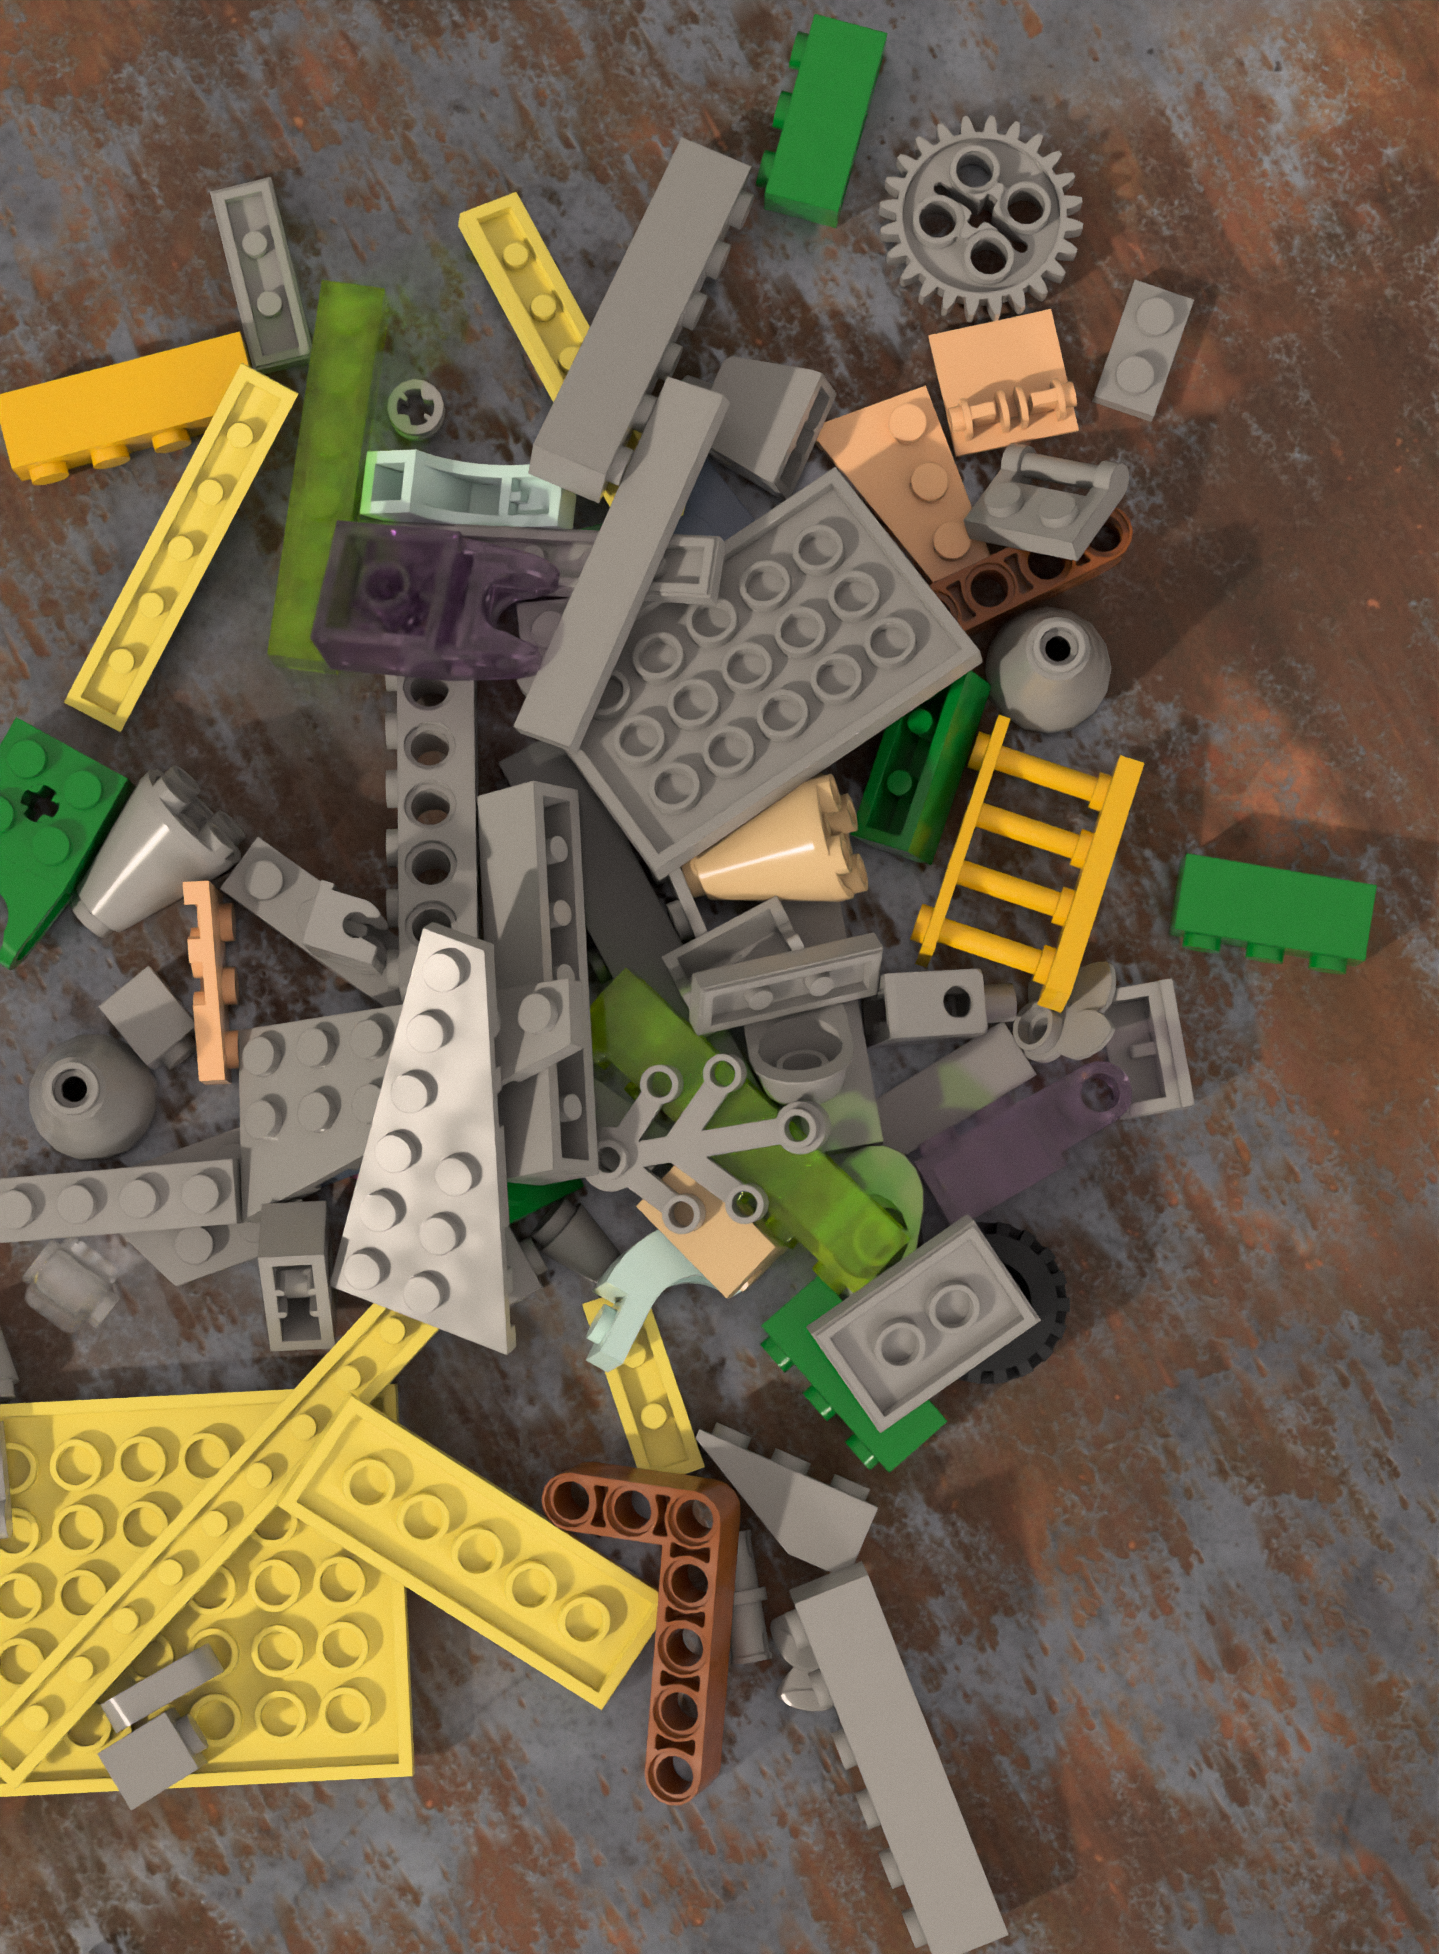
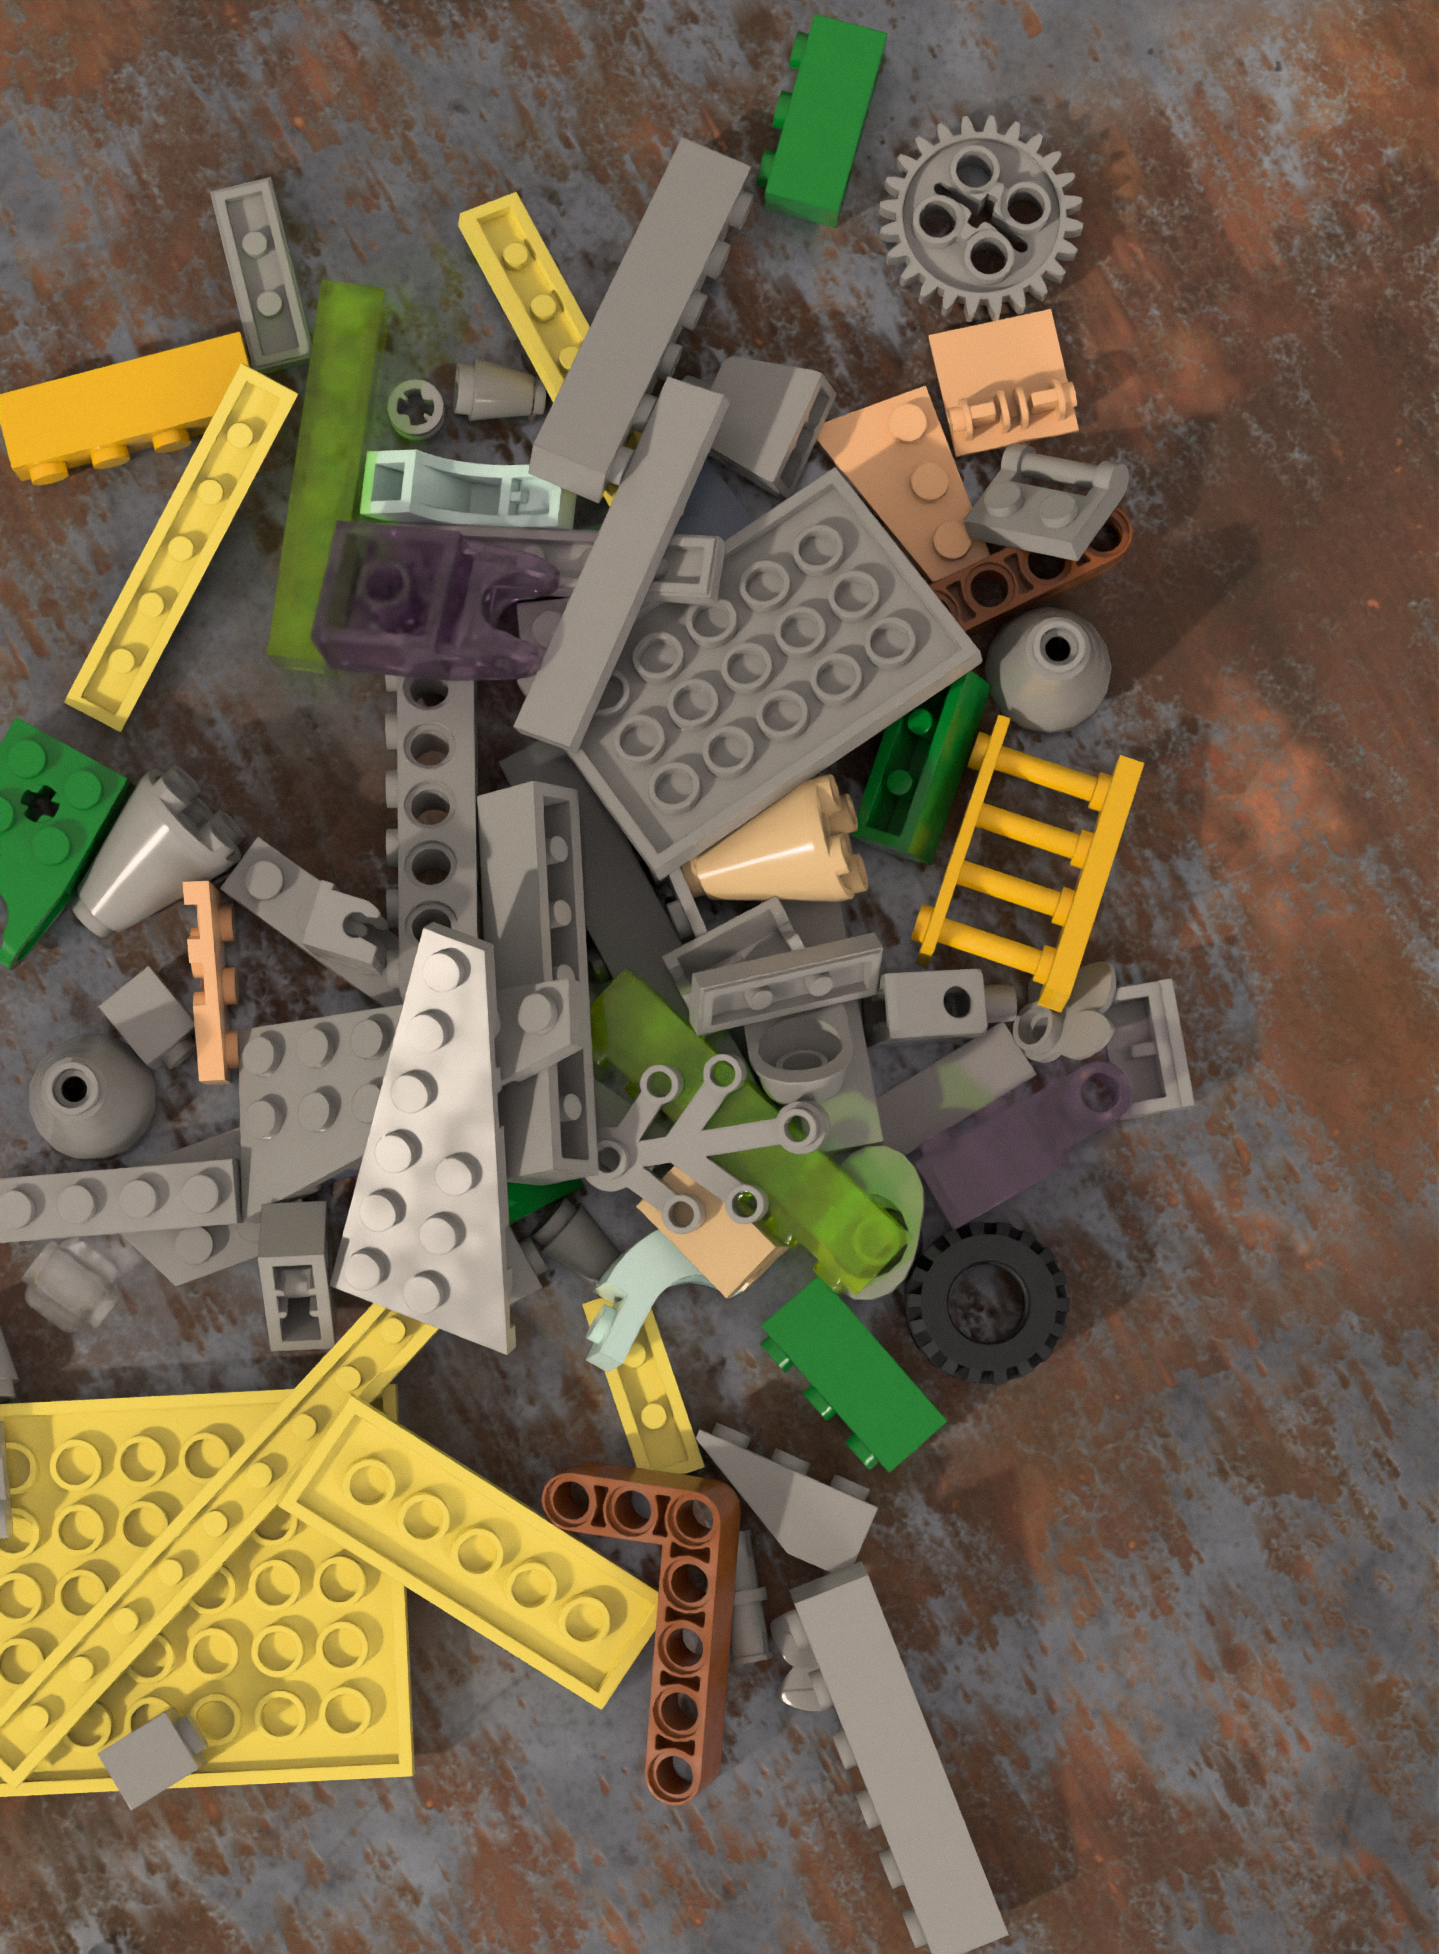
(162, 1687): light grey beam -> none
(496, 391): none -> light grey cone
(923, 1323): light grey tile -> none
(1143, 350): light grey plate -> none
(1271, 913): green brick -> none

